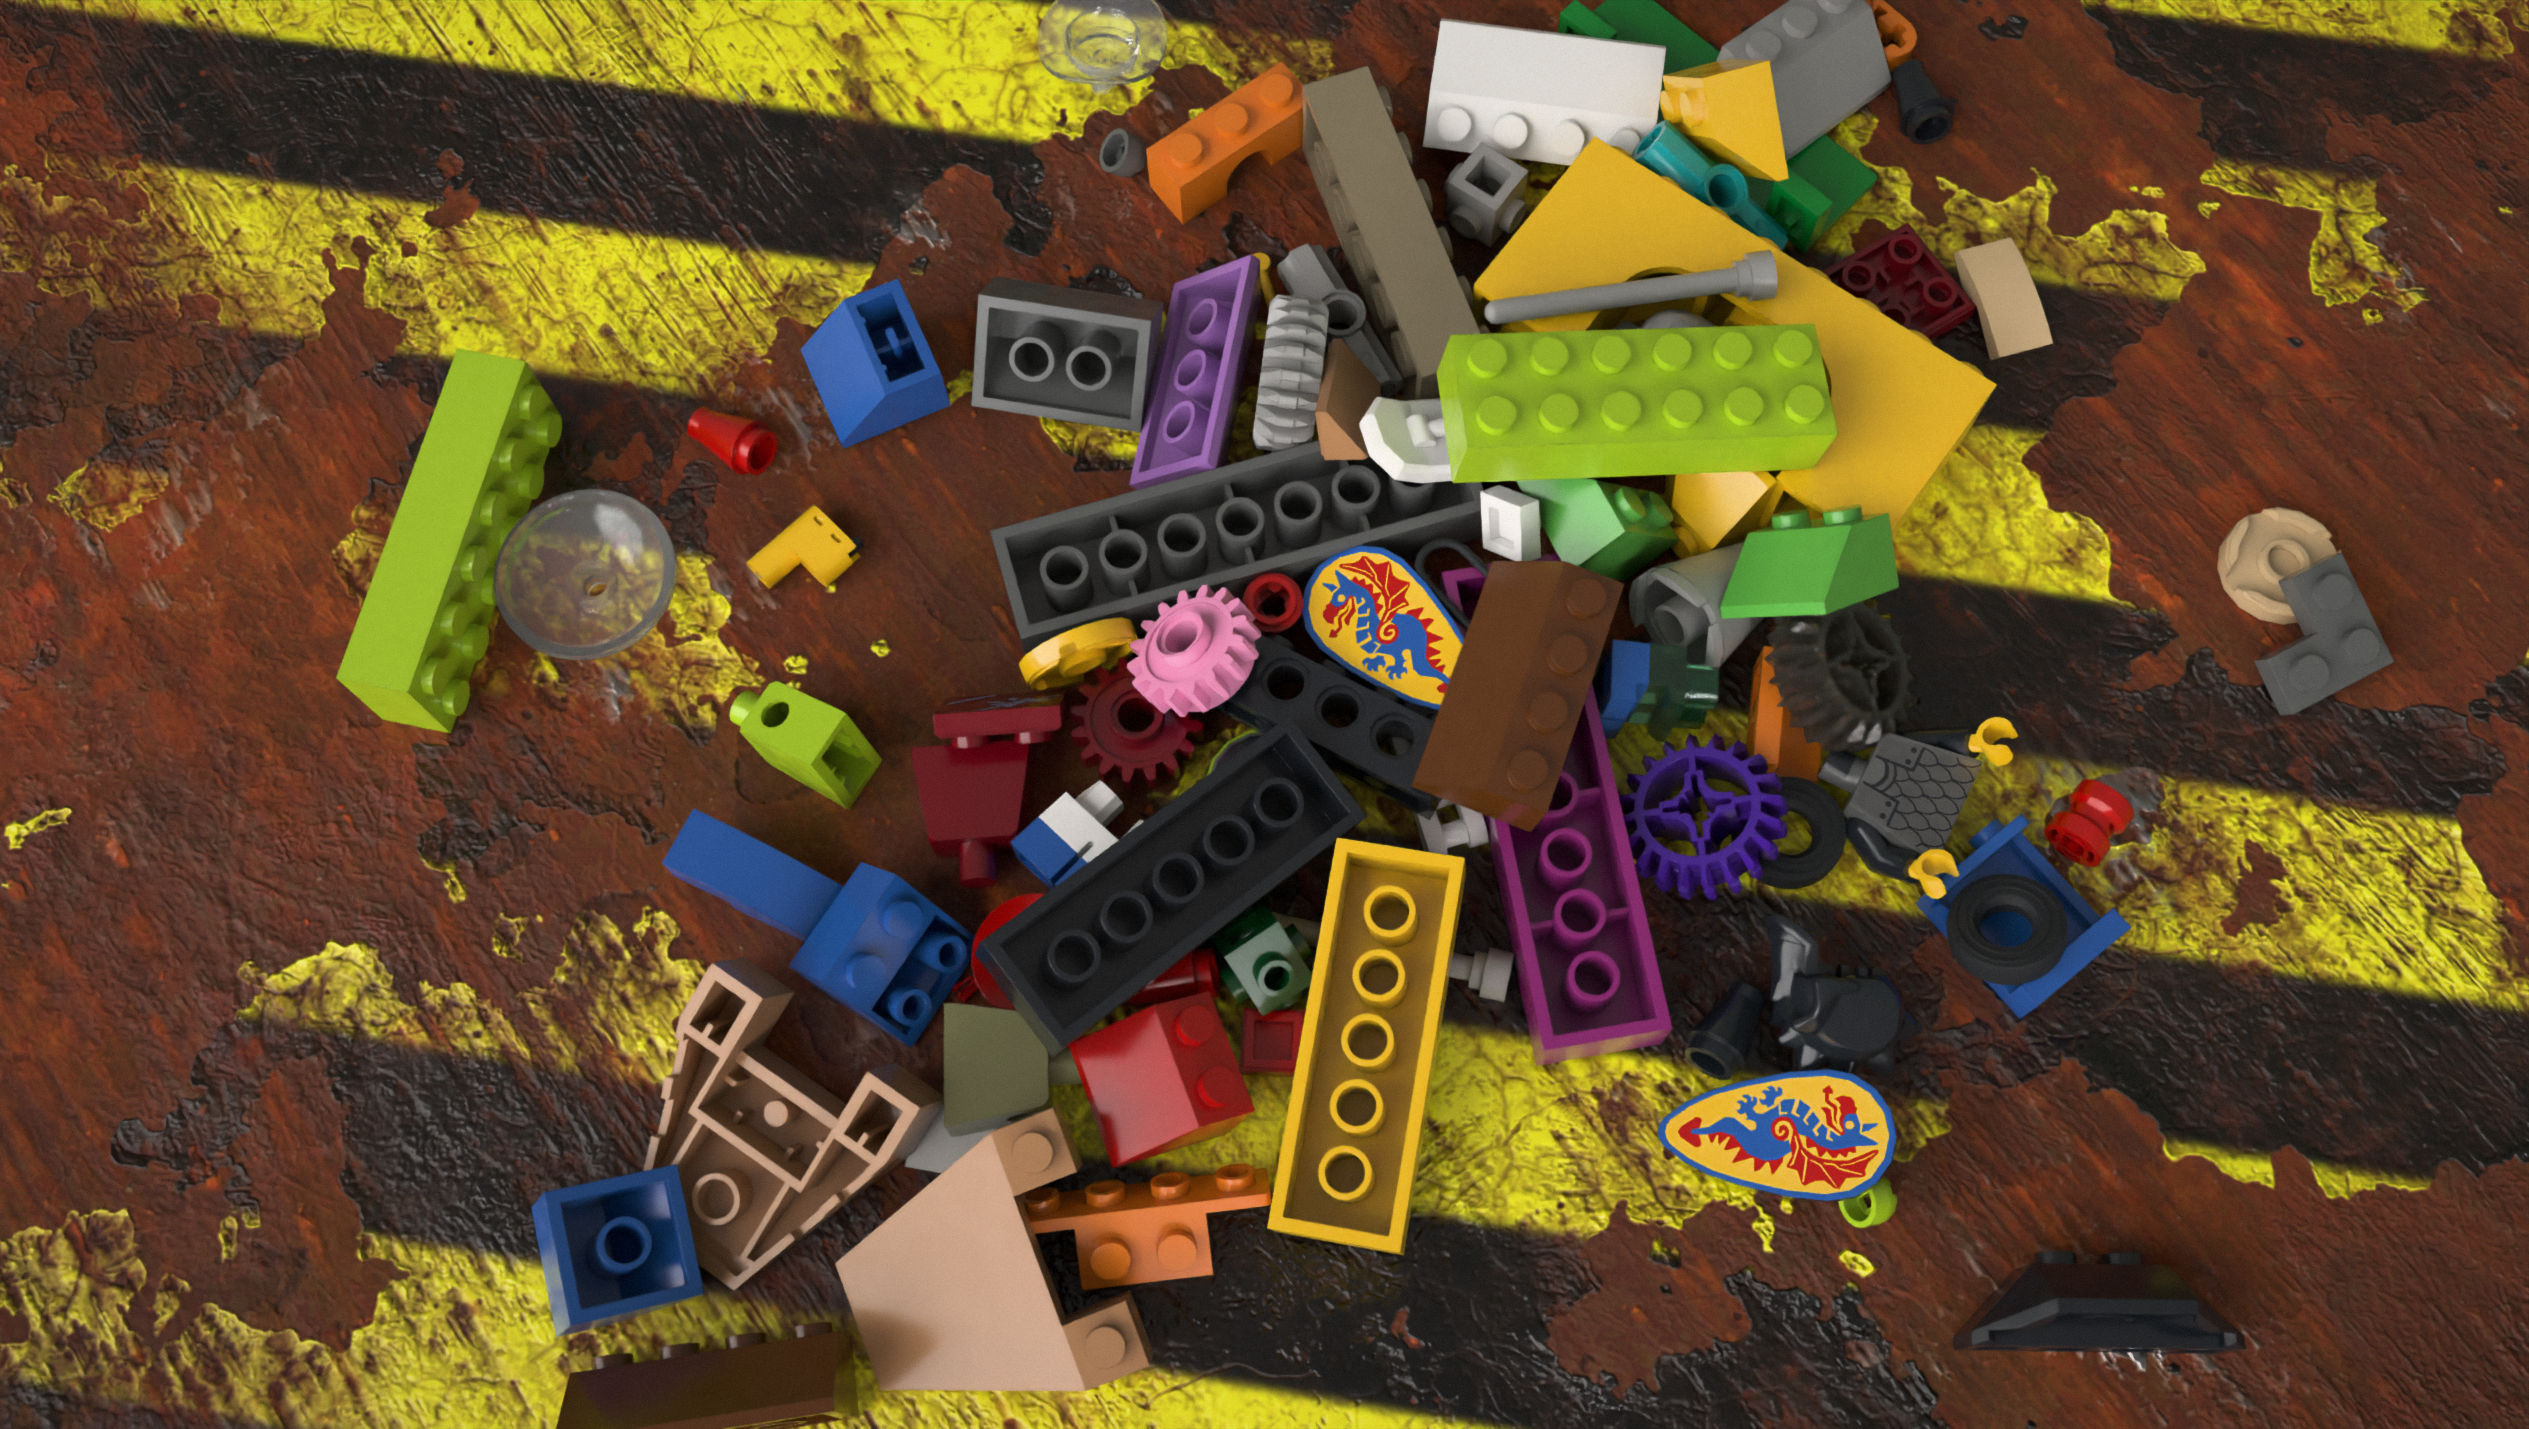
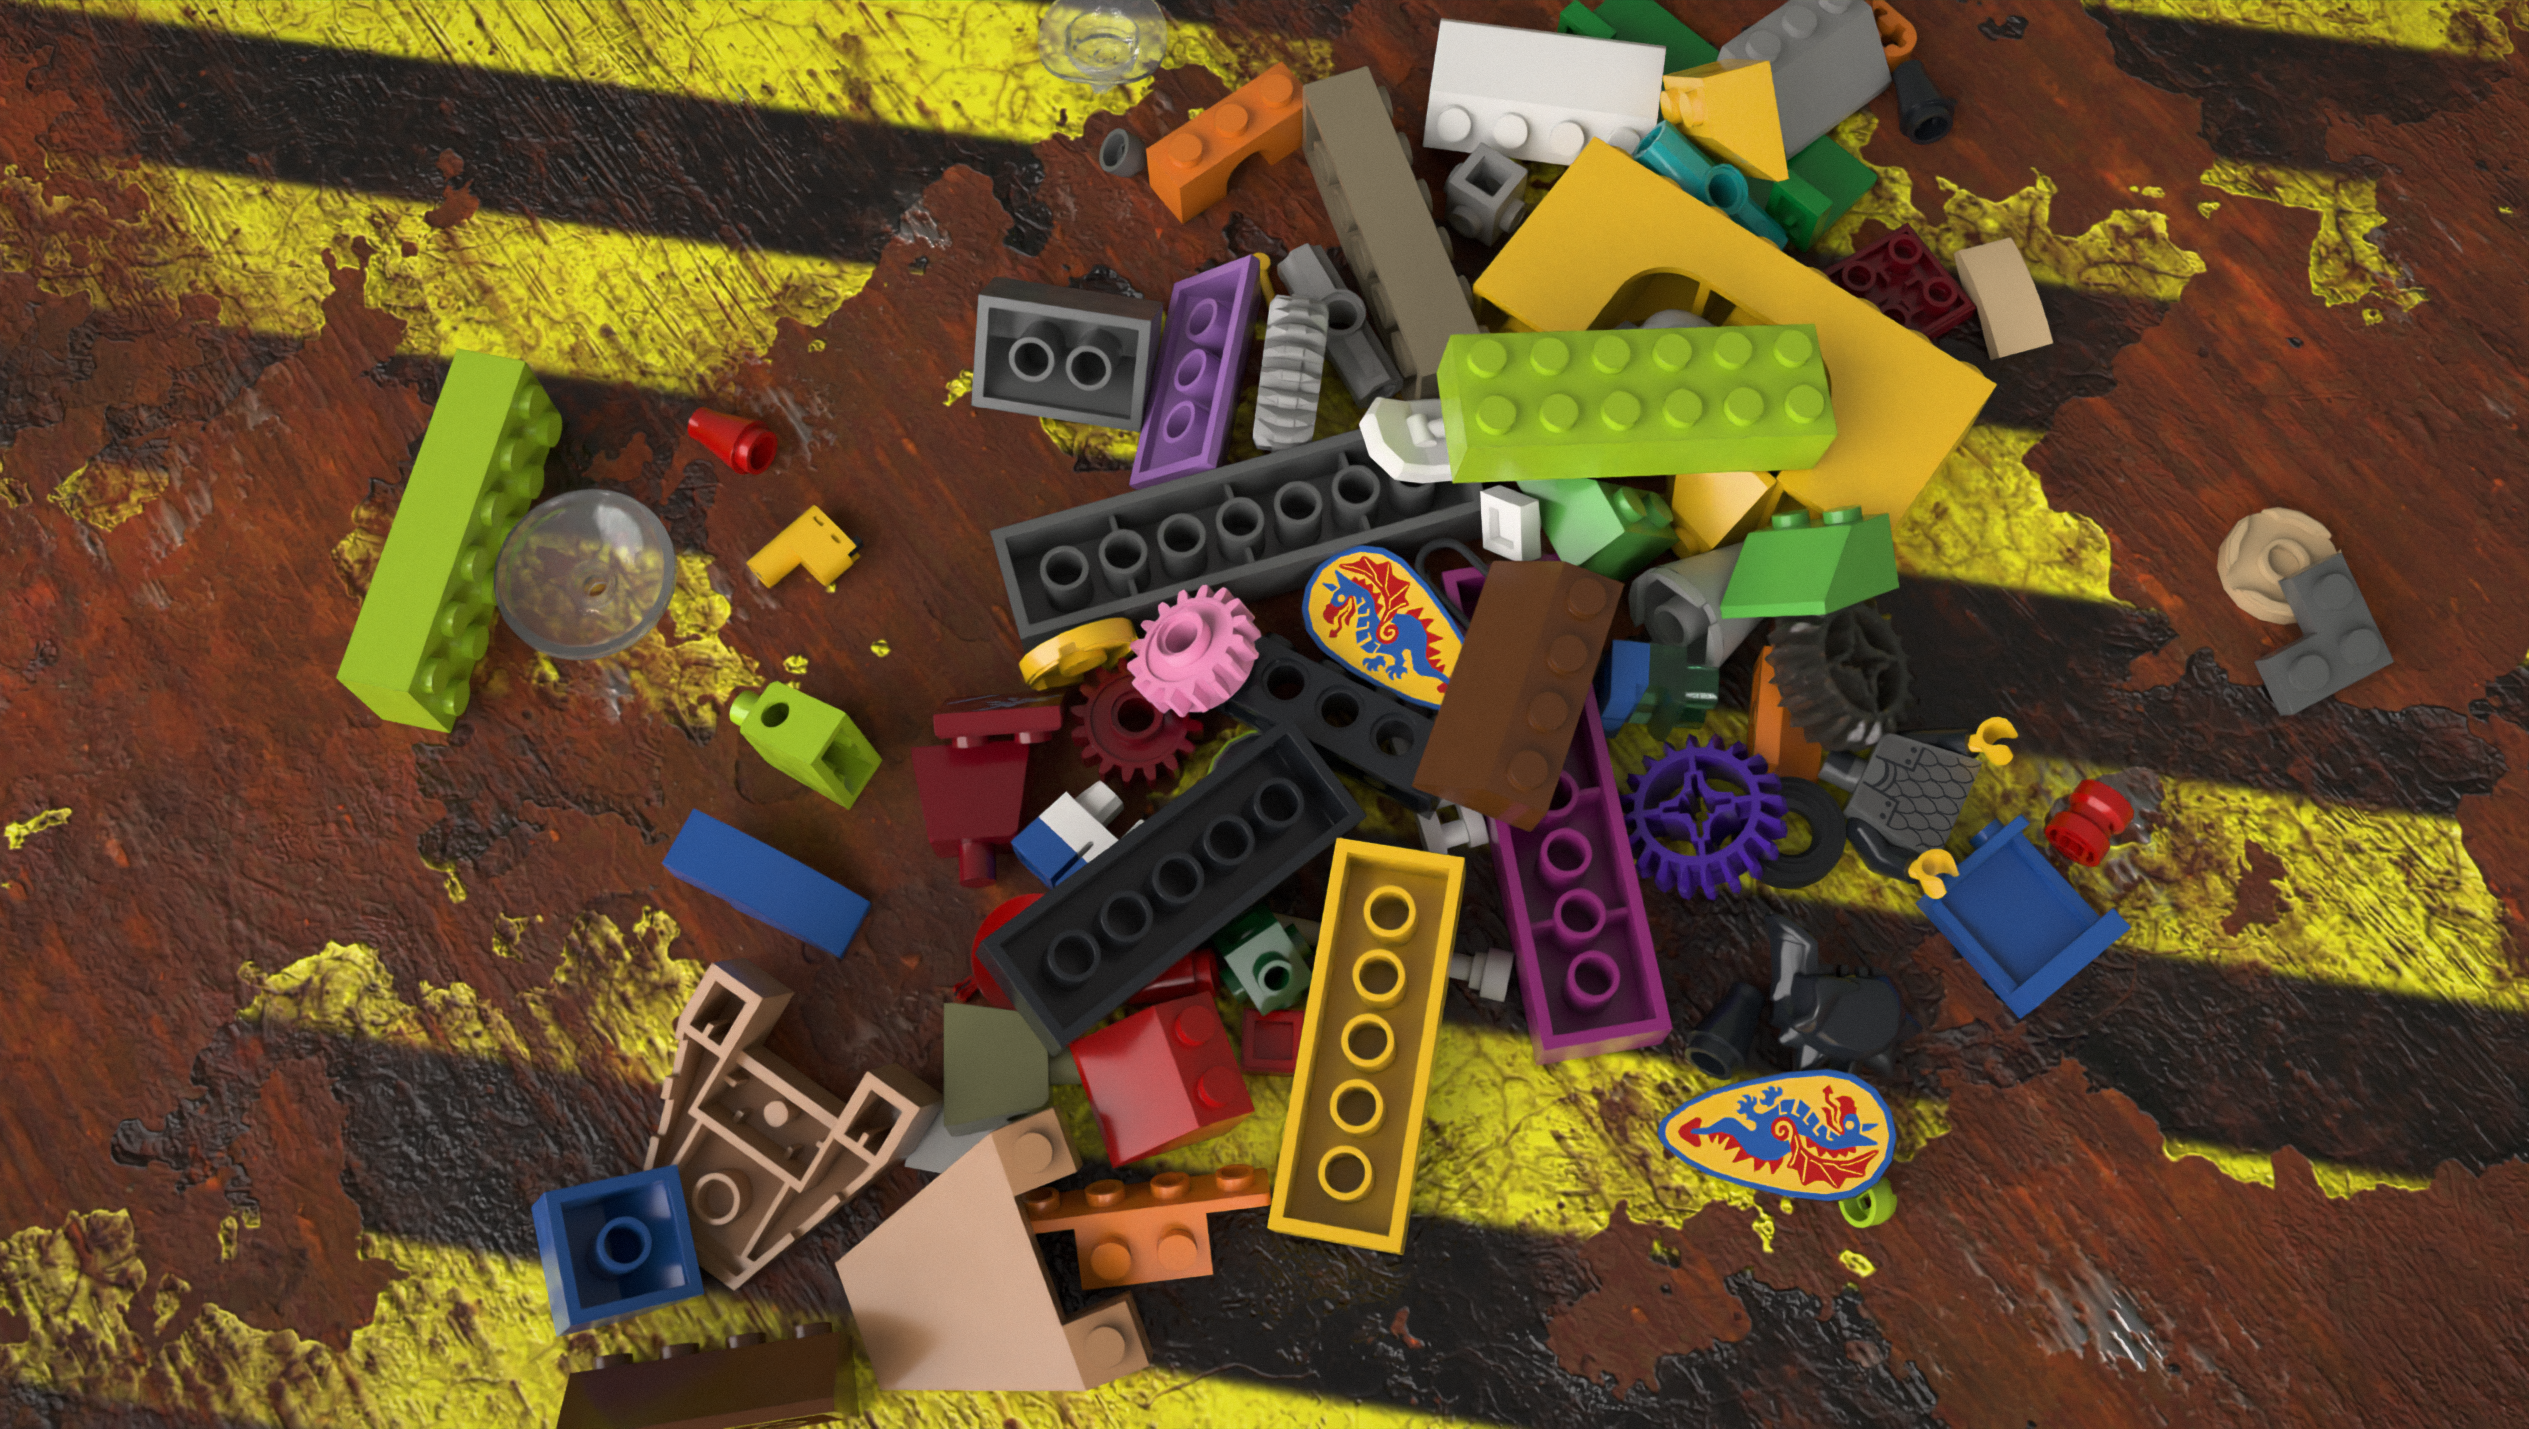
(874, 365): blue slope -> none
(885, 953): blue slope -> none
(1271, 590): red cone -> none
(1342, 402): medium nougat slope -> none
(1749, 277): light grey piece -> none
(1999, 963): black tyre -> none
(2097, 1310): black wedge -> none

